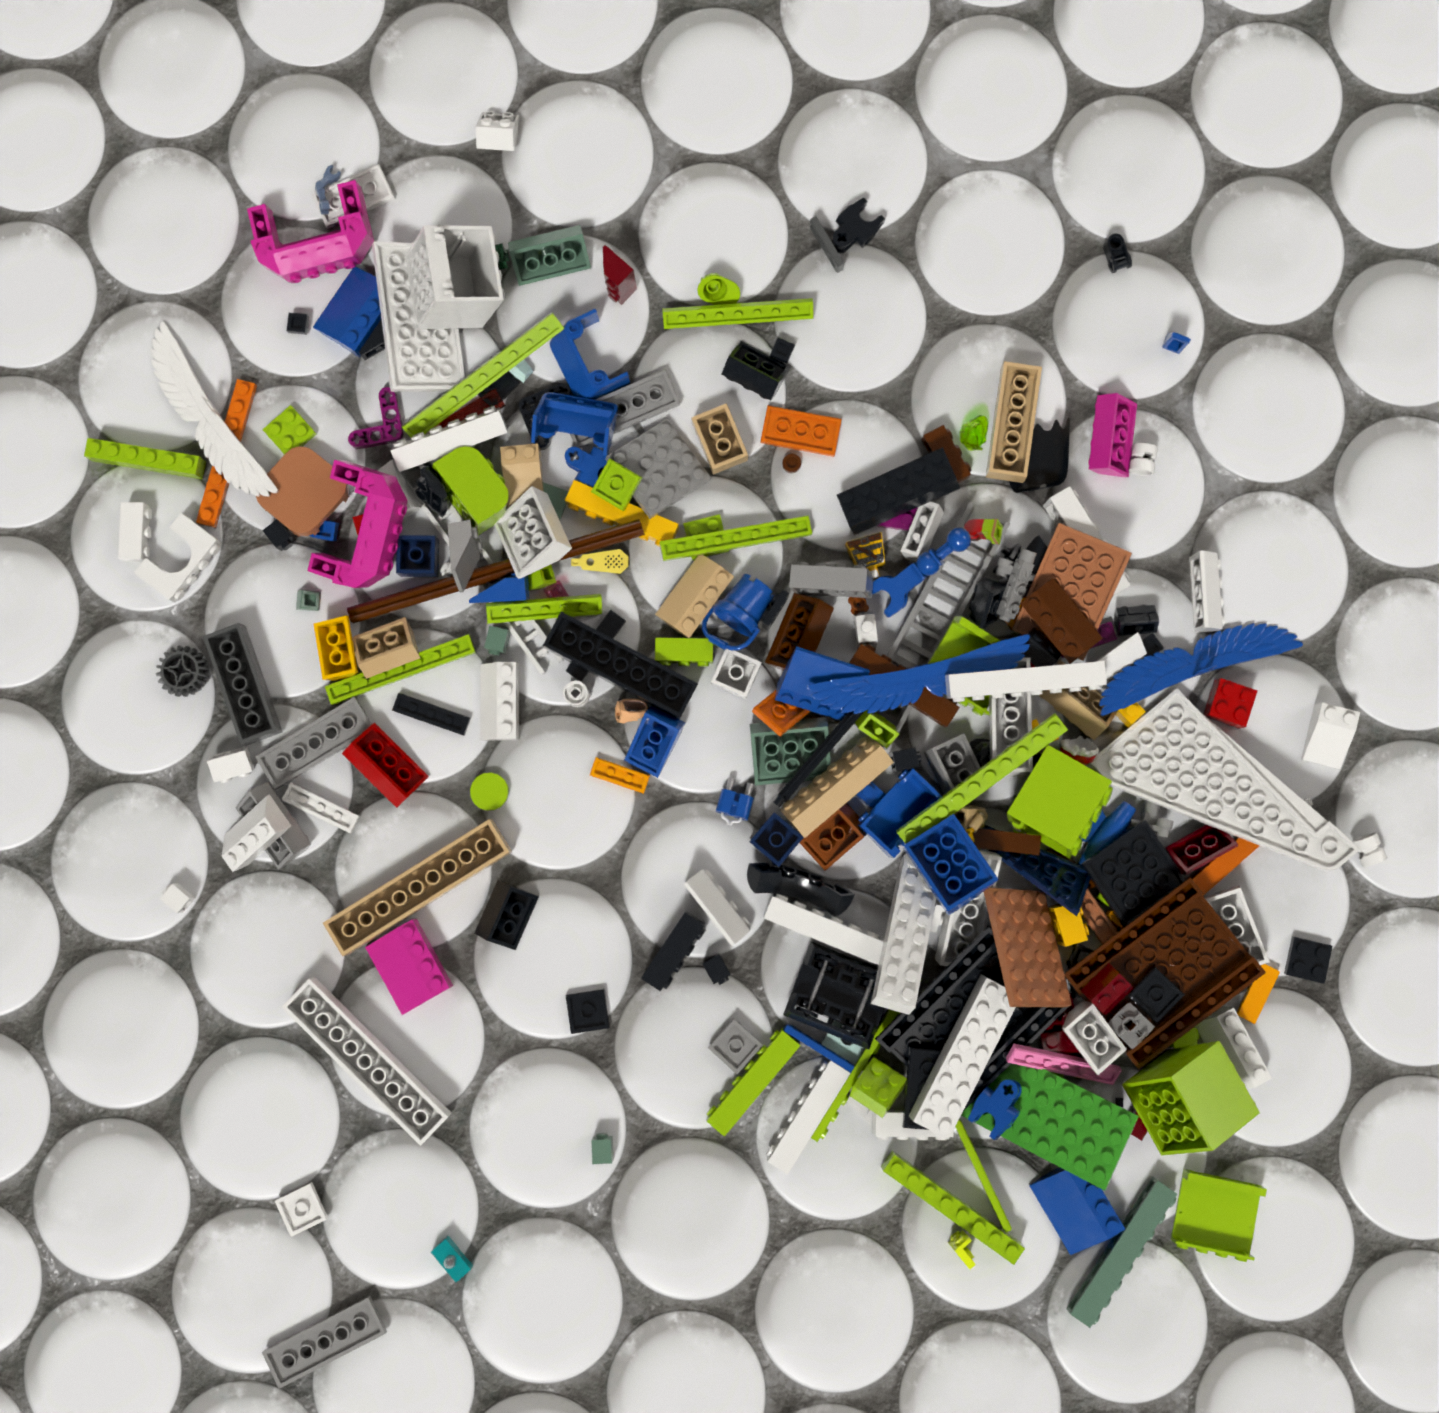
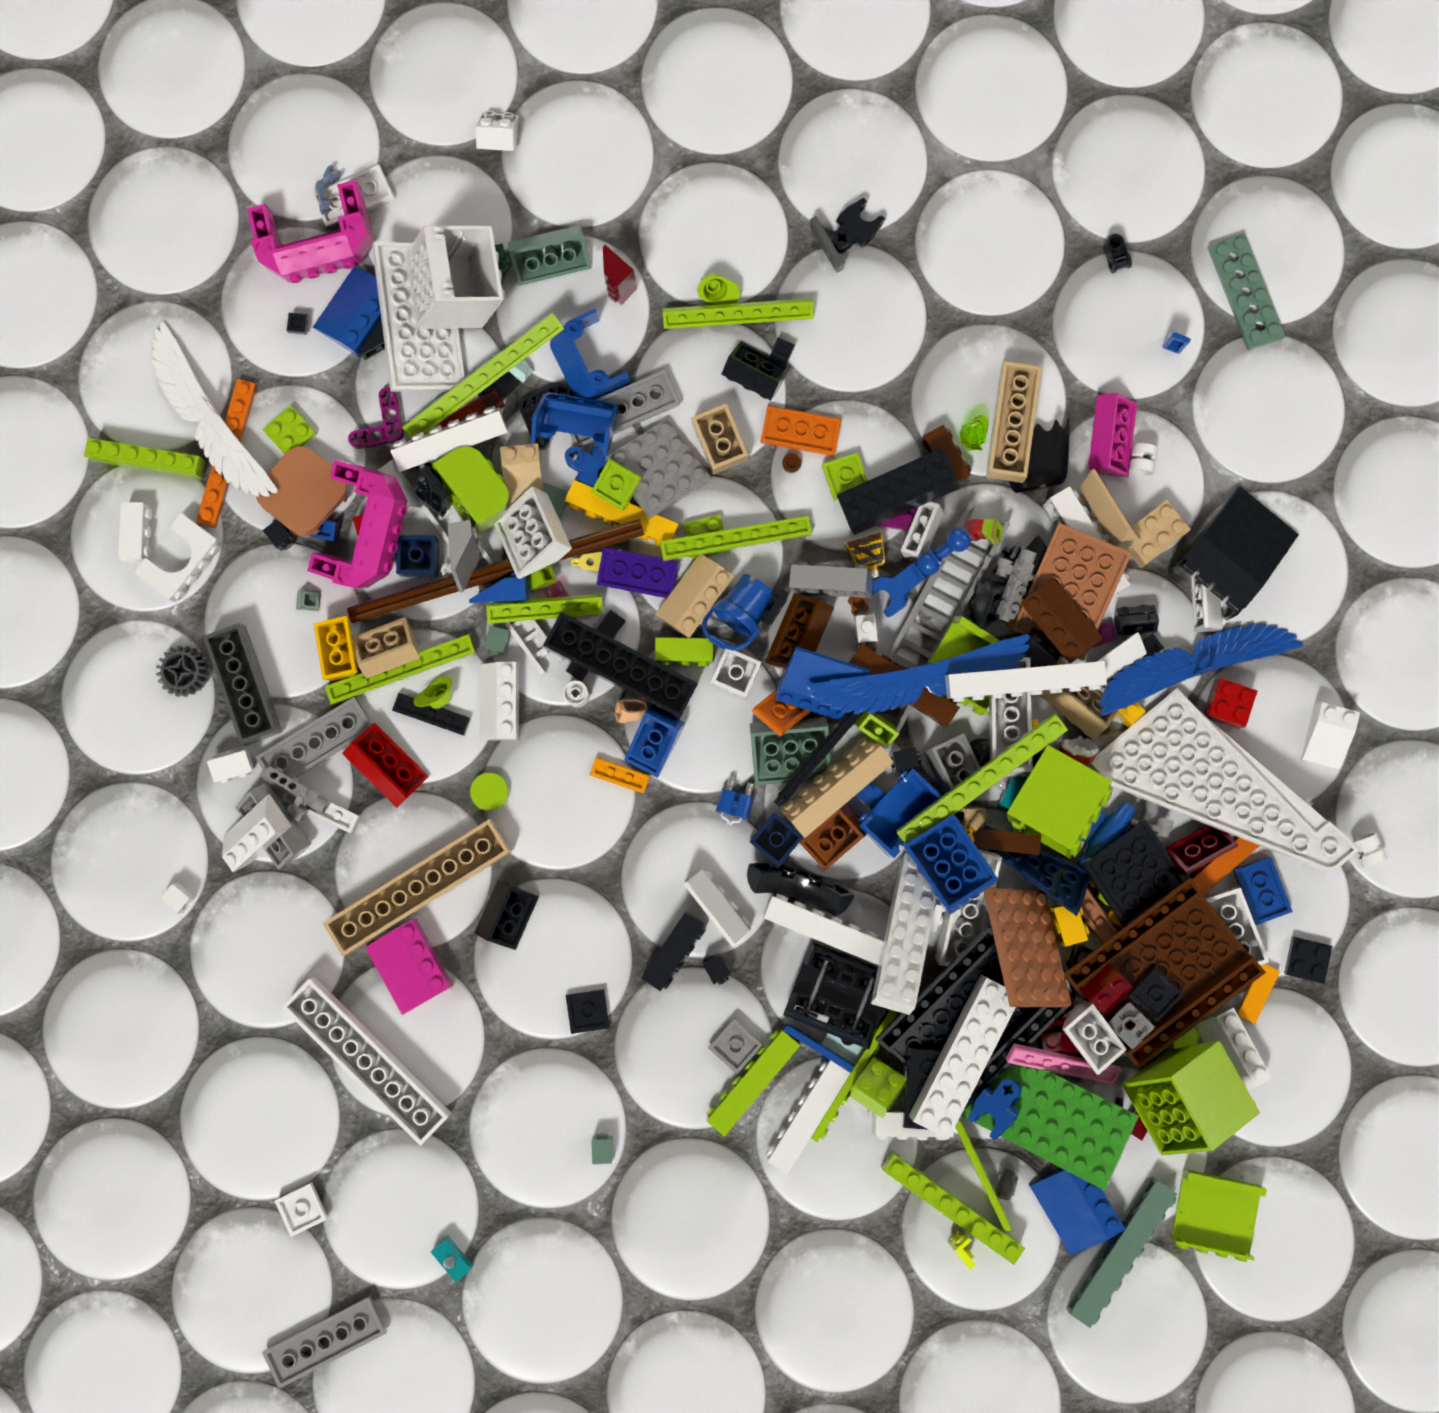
(294, 788): none -> light grey piece
(436, 694): none -> lime piece
(636, 573): none -> dark purple plate
(844, 474): none -> lime plate
(1006, 1184): none -> clear smoke brick
(1010, 790): none -> teal piece
(1107, 512): none -> tan slope
(1157, 533): none -> tan brick
(1237, 550): none -> black windscreen
(1238, 301): none -> sand green plate
(1263, 890): none -> blue plate

